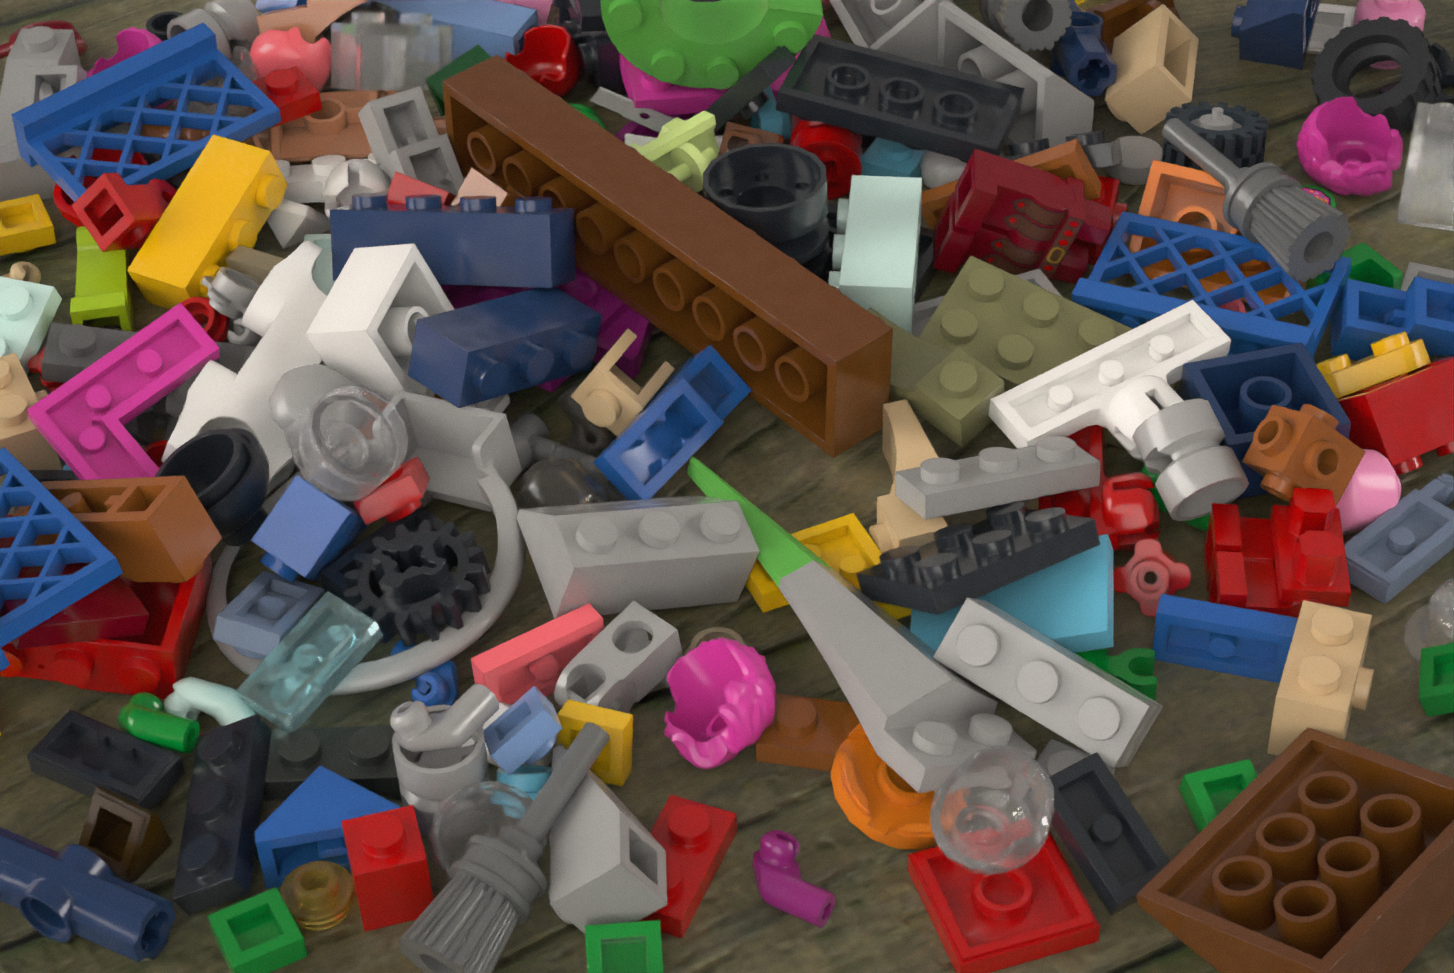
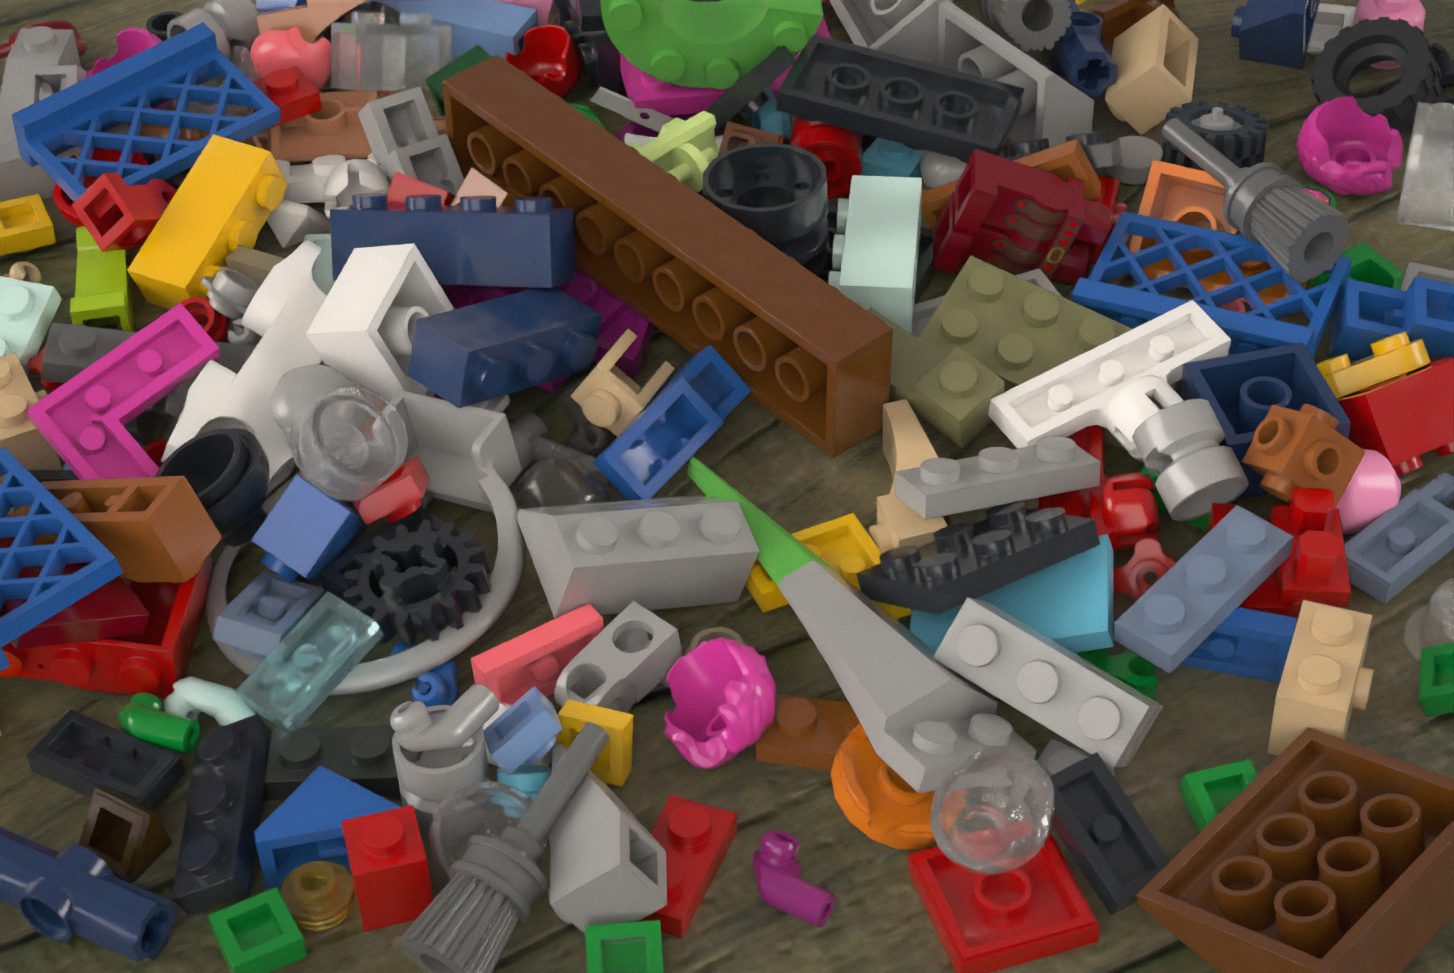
(1203, 589): none -> sand blue plate

